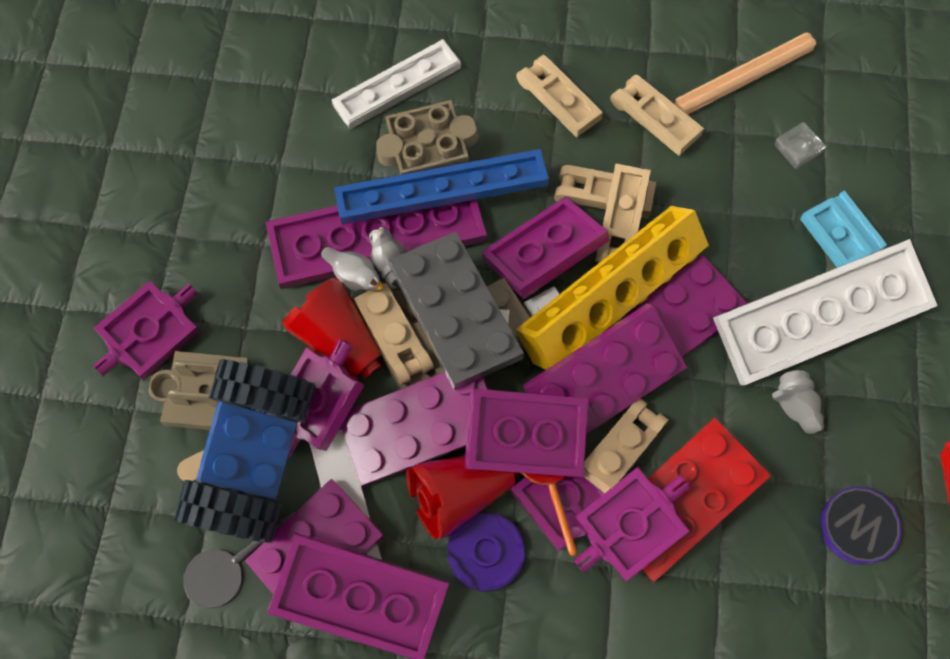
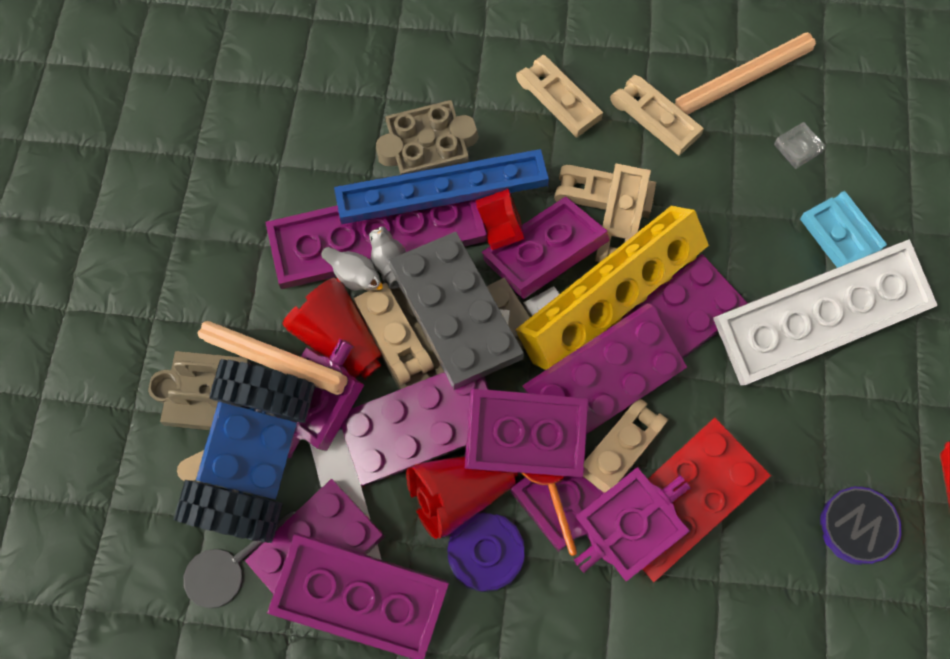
(146, 330): magenta plate -> none
(273, 357): none -> light nougat axle
(396, 84): white tile -> none
(500, 219): none -> red panel
(800, 400): light grey animal -> none

